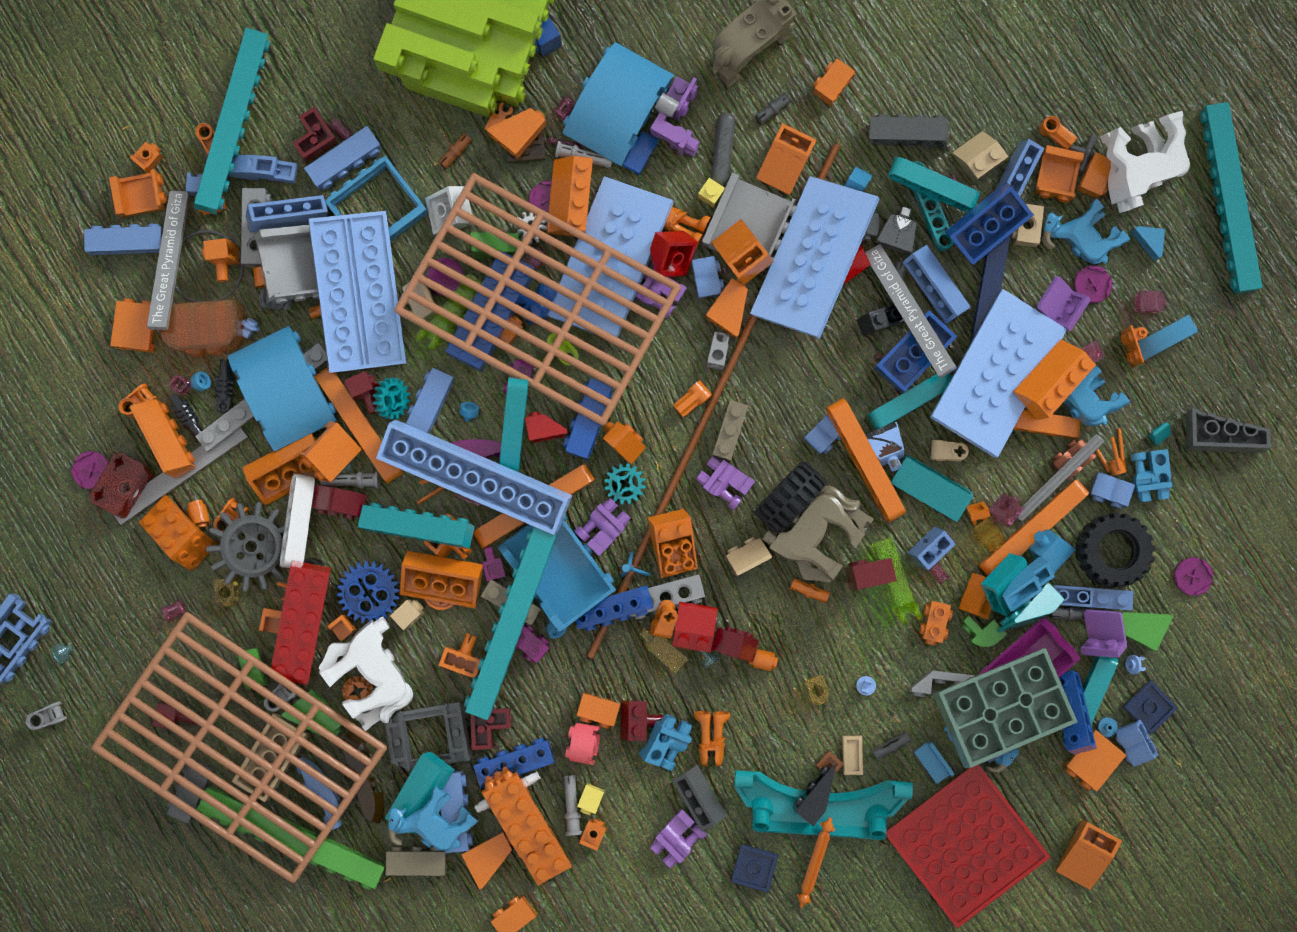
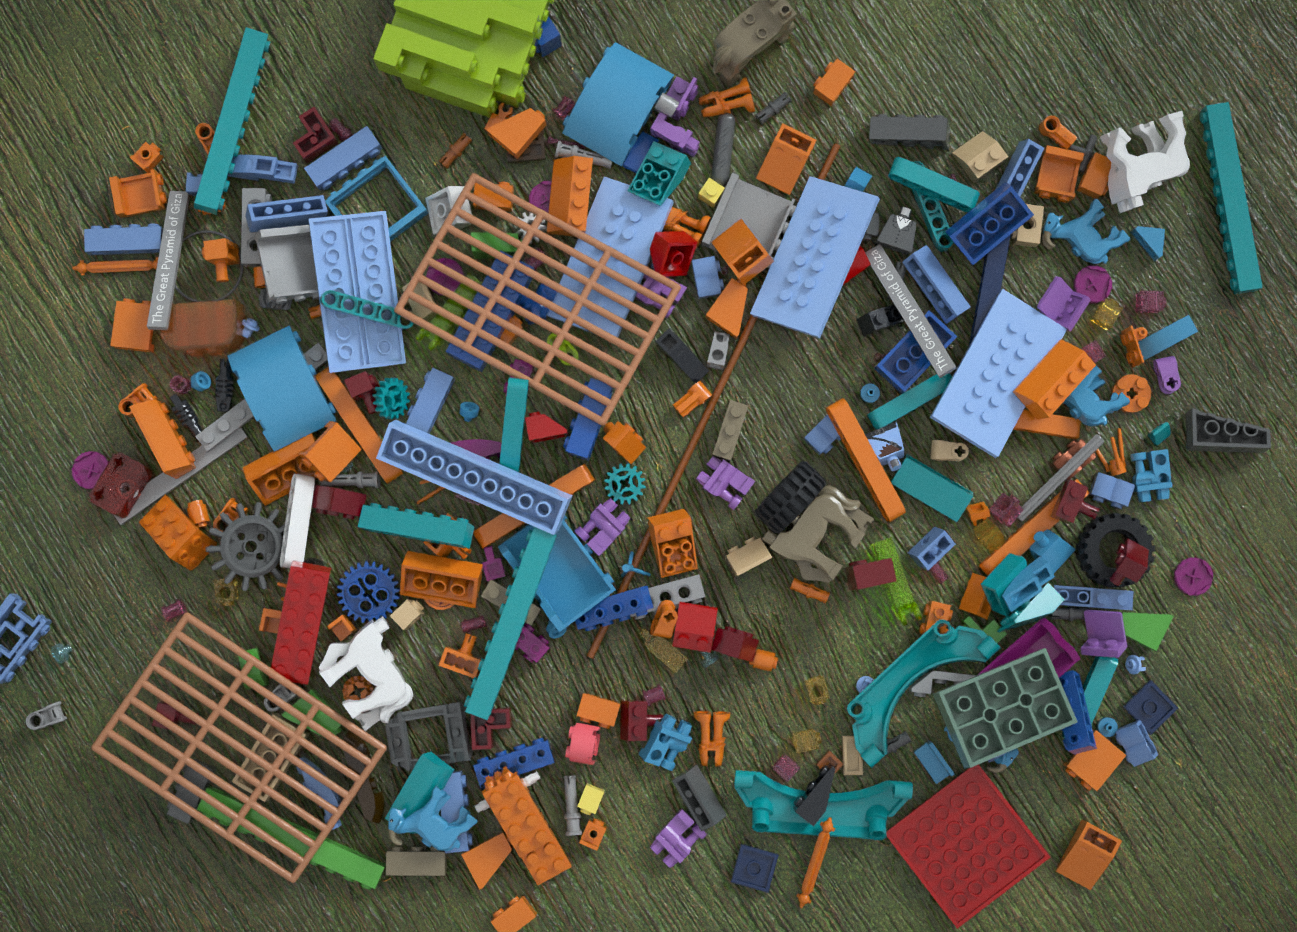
(116, 266): none -> orange wheel
(358, 304): none -> teal beam
(473, 624): none -> clear pink pin
(494, 198): none -> orange brick
(654, 695): none -> clear pink bush
(659, 174): none -> teal slope
(681, 356): none -> black slope
(722, 107): none -> orange piece
(785, 767): none -> clear pink brick
(806, 740): none -> clear yellow brick
(866, 396): none -> dark azure tile
(922, 656): none -> teal panel
(1072, 502): none -> dark red brick
(1107, 313): none -> clear yellow brick
(1130, 561): none -> dark red brick
(1140, 386): none -> orange plate
(1167, 371): none -> medium lavender piece

